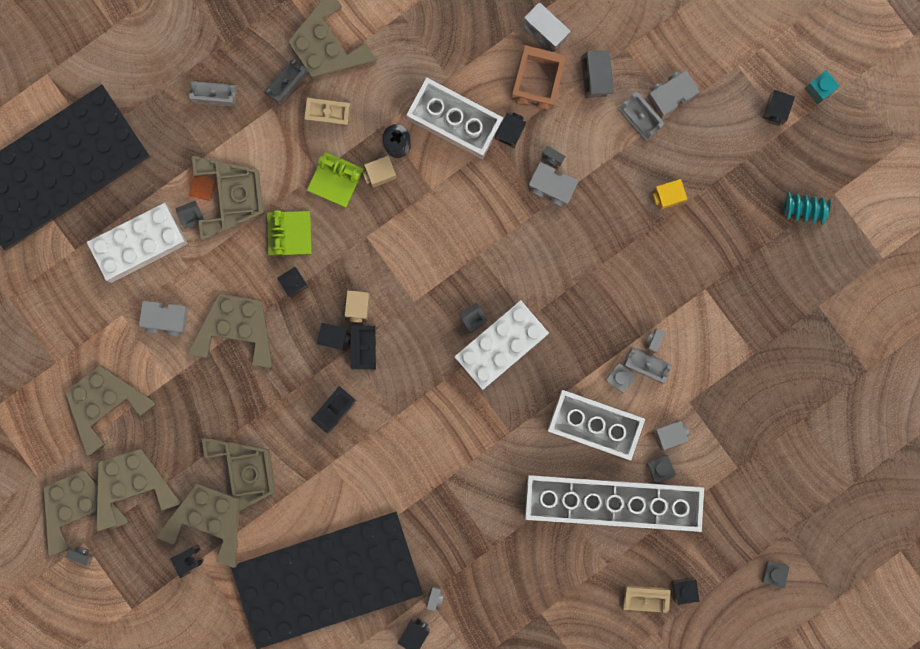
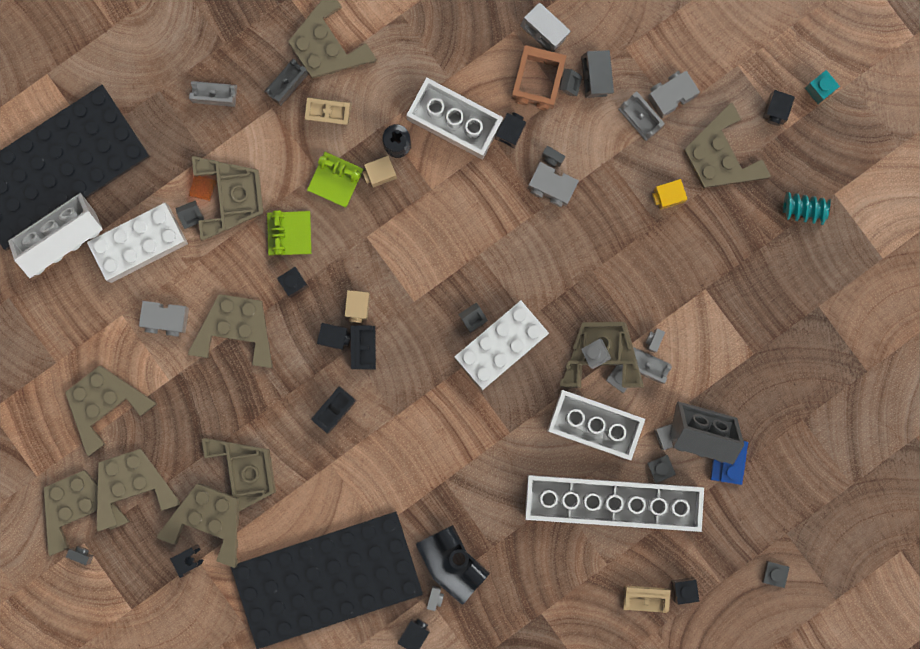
(55, 236): none -> white brick
(456, 579): none -> black panel
(570, 82): none -> dark grey plate
(596, 353): none -> light grey plate
(620, 348): none -> dark tan wing
(706, 433): none -> dark grey slope
(714, 159): none -> dark tan wing
(730, 472): none -> blue plate

